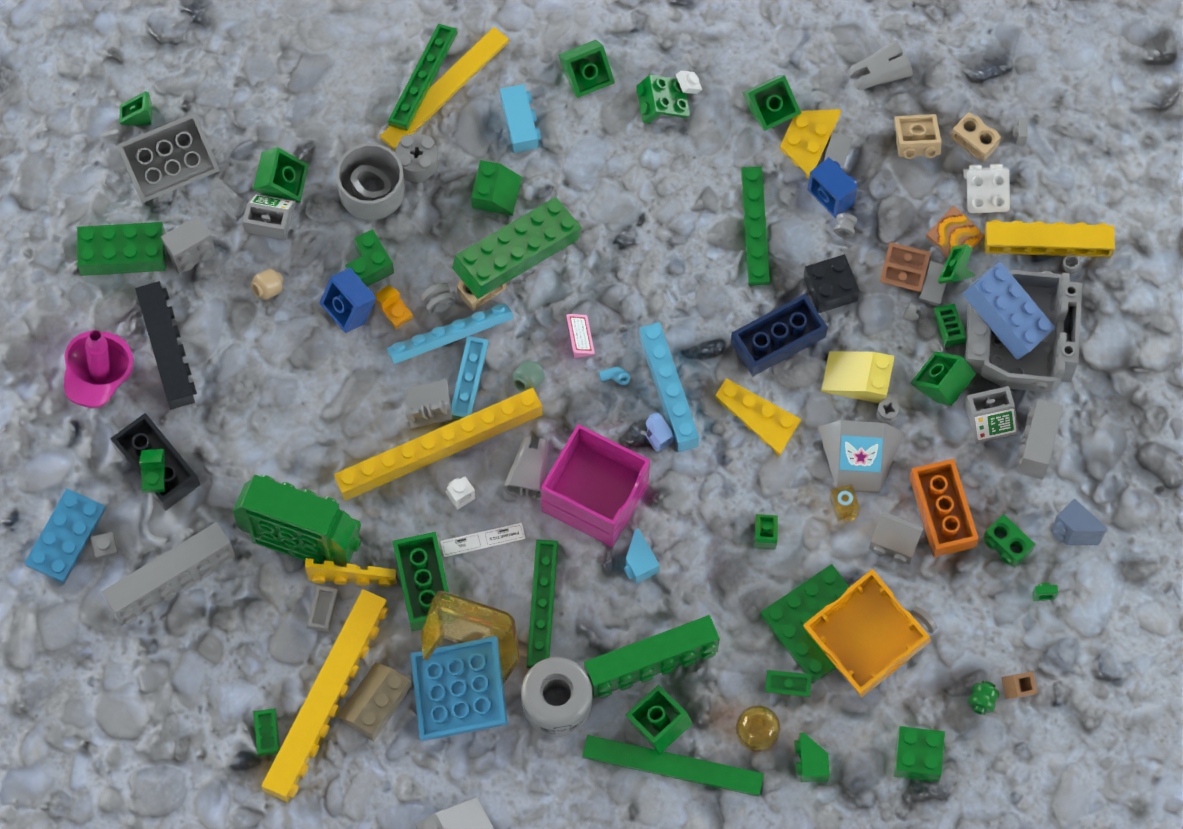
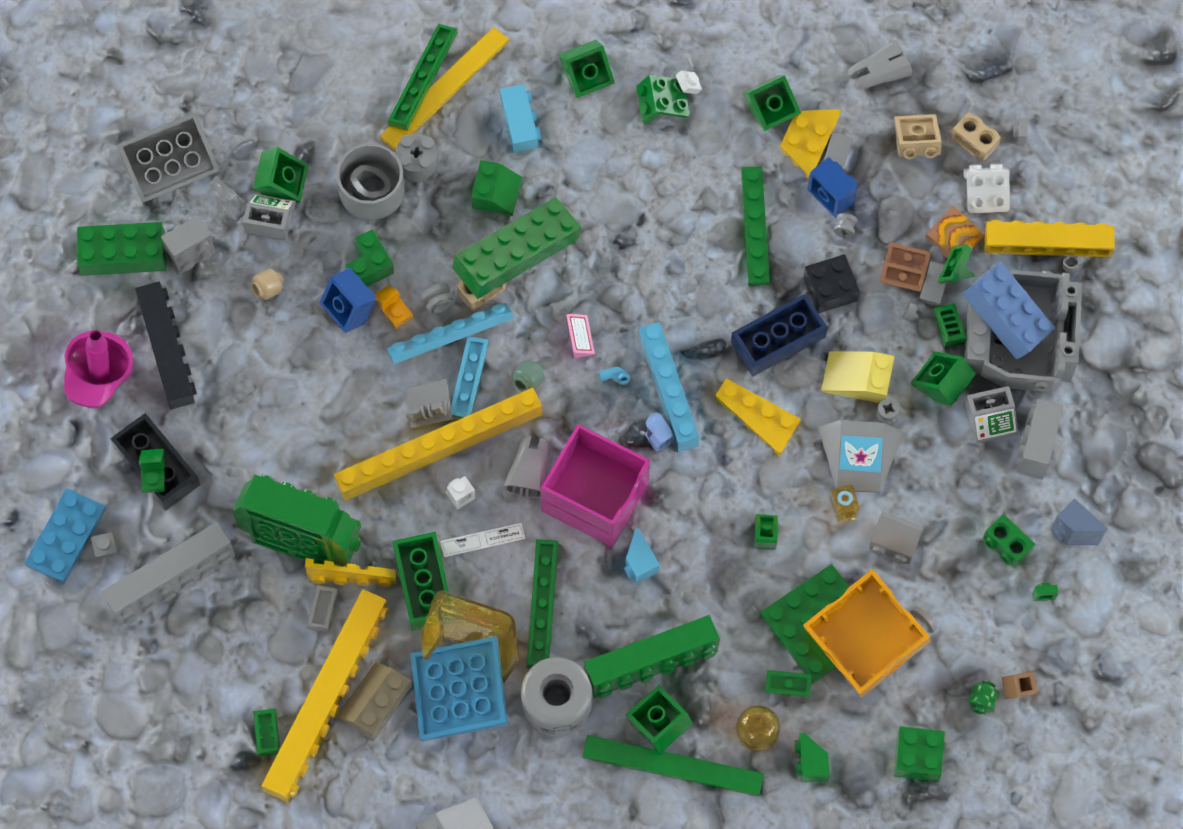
(137, 110): green slope -> none
(943, 508): orange brick -> none

